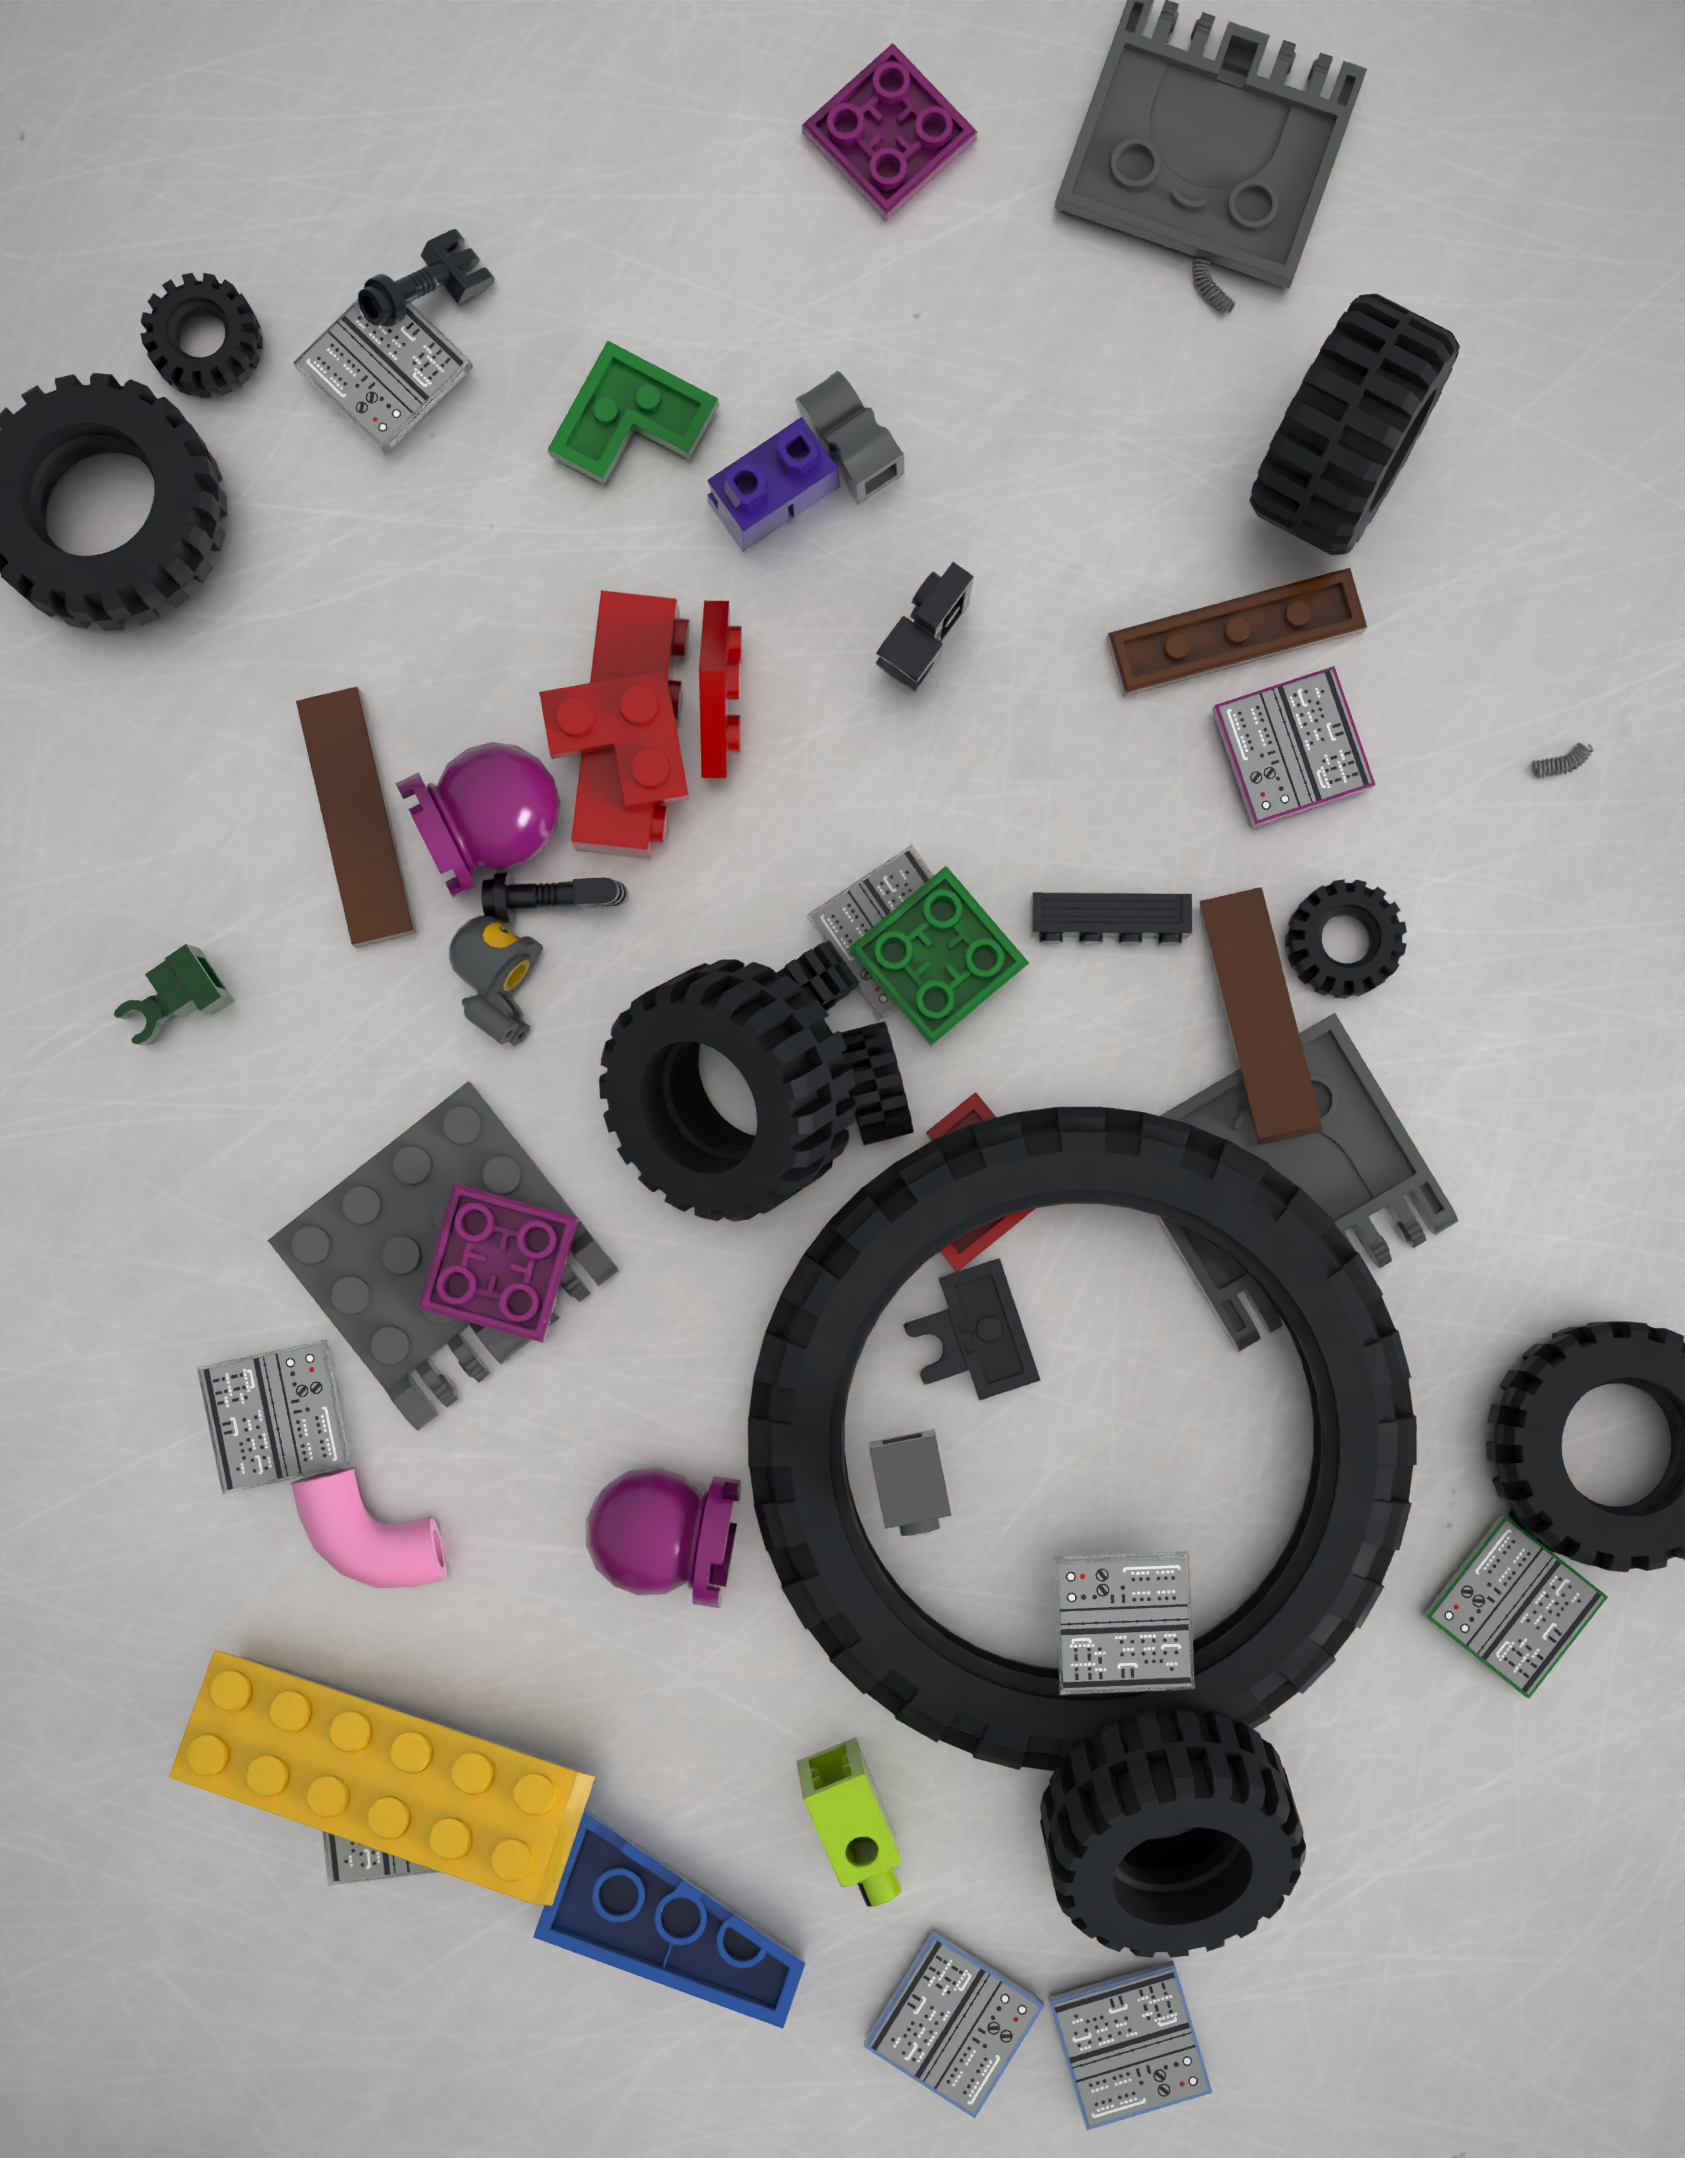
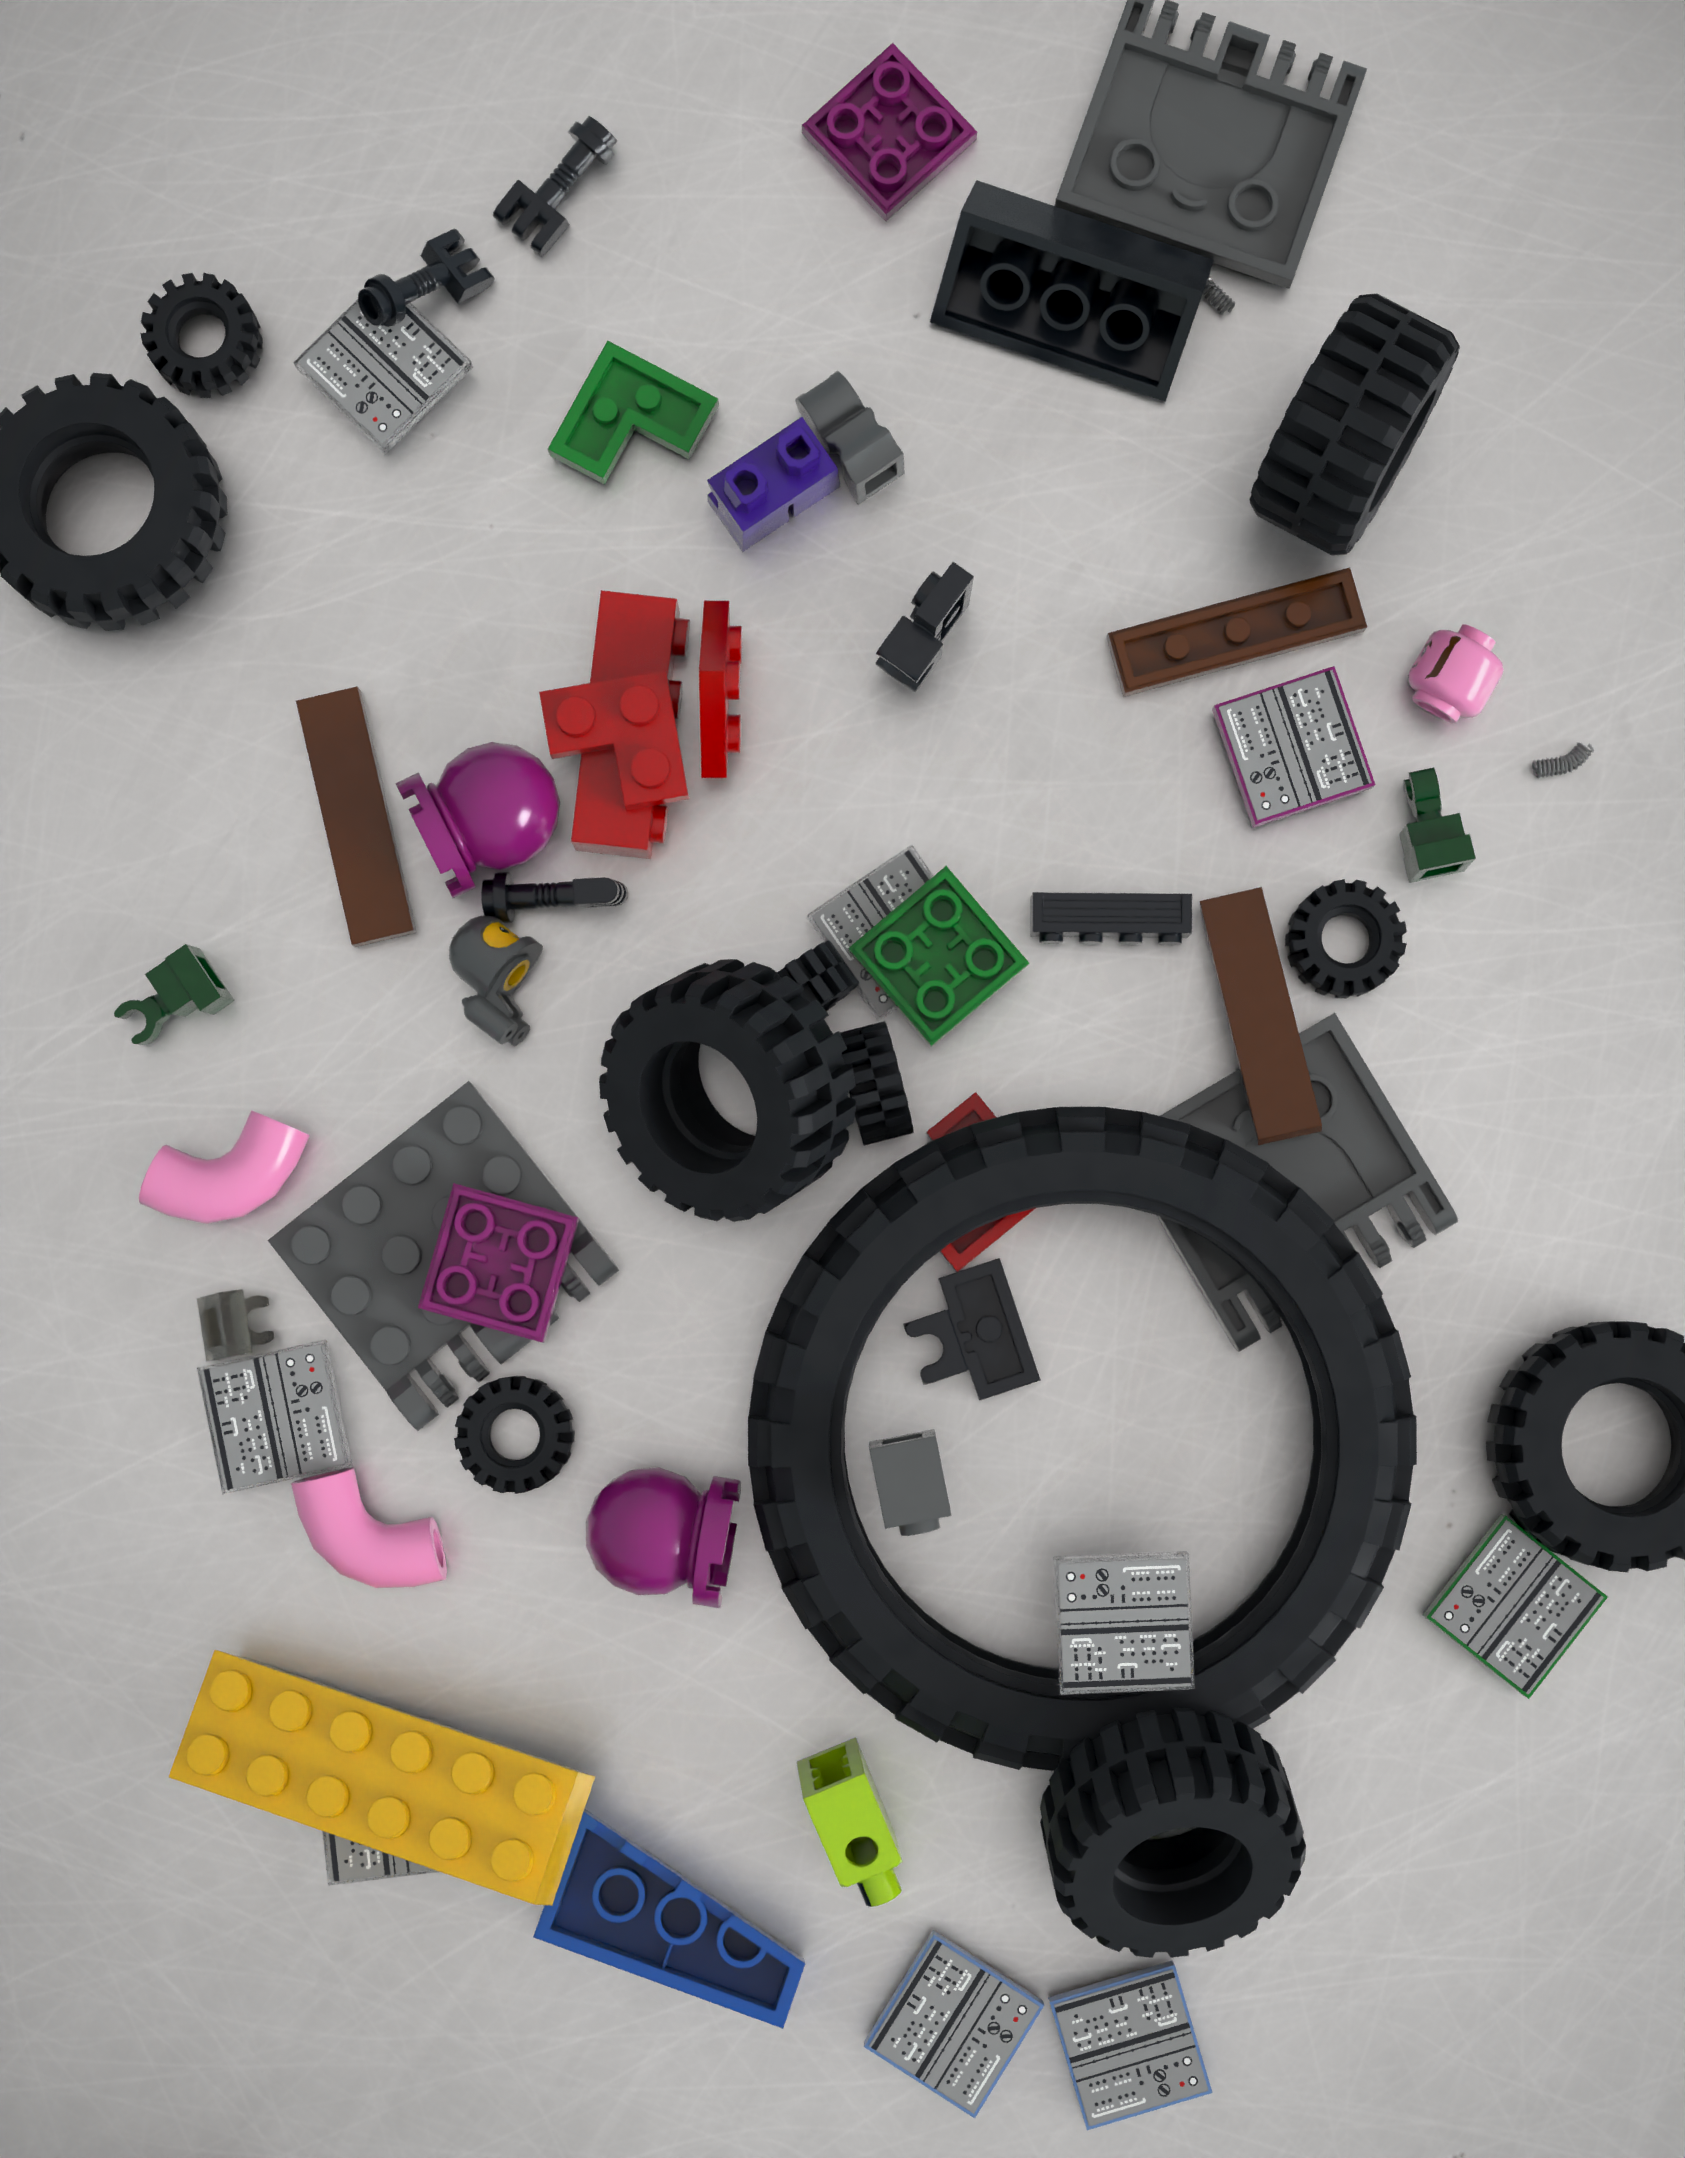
(224, 1185): none -> bright pink cylinder
(226, 1324): none -> clear smoke tile
(475, 1440): none -> black tyre
(591, 142): none -> black hinge
(1070, 290): none -> black slope
(1435, 842): none -> dark green piece
(1455, 673): none -> bright pink head

